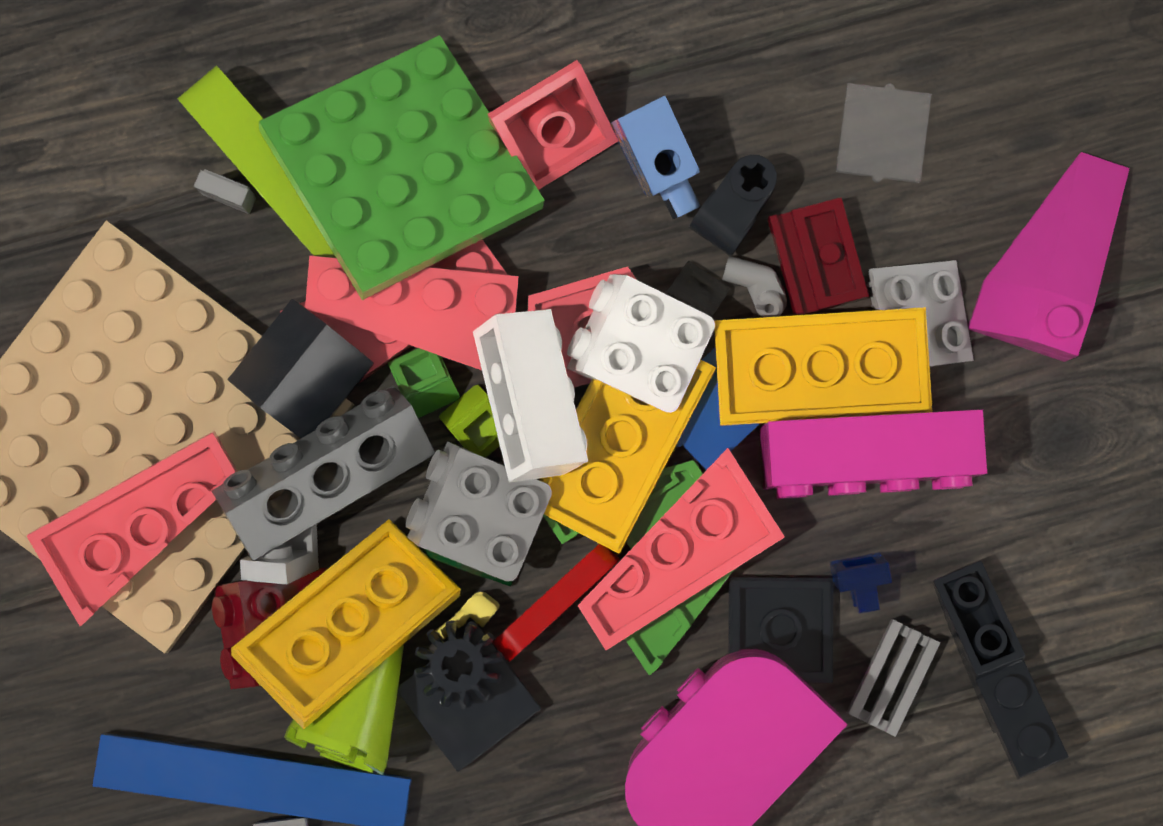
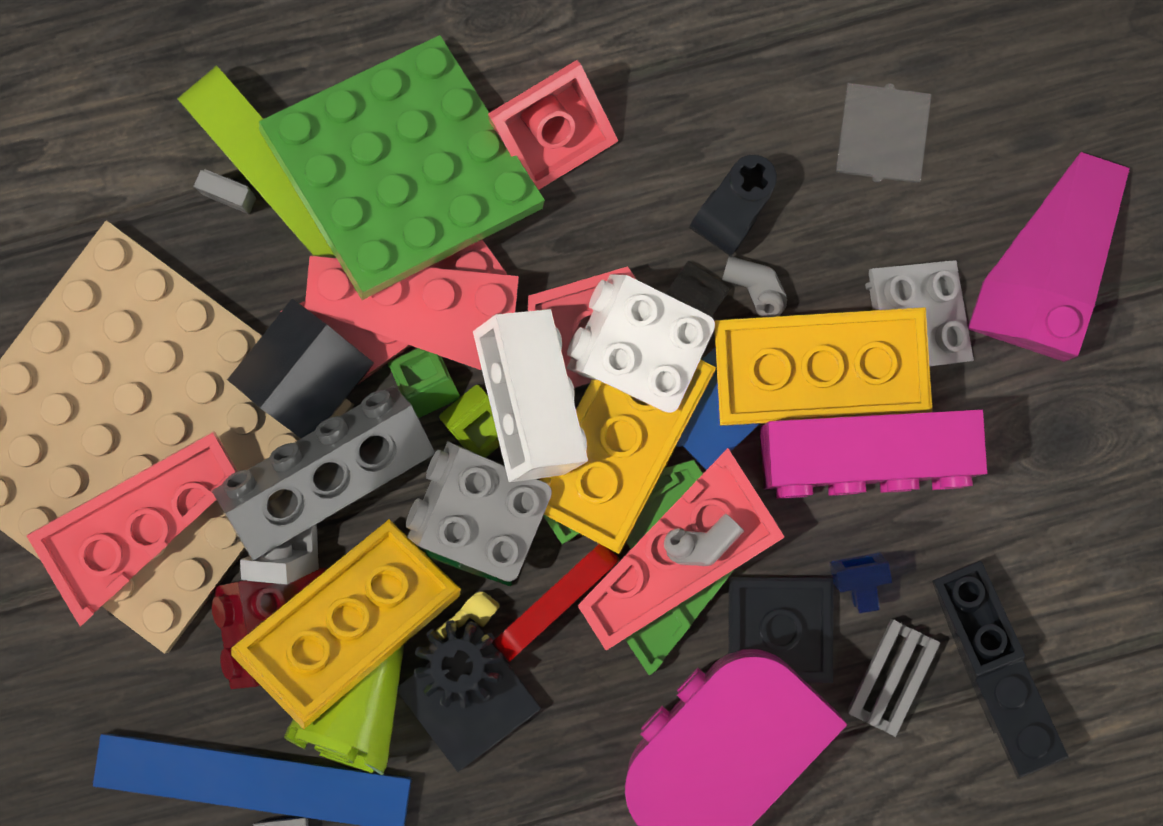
(656, 131): medium blue torso -> none
(701, 547): none -> light grey arm
(818, 257): dark red plate -> none

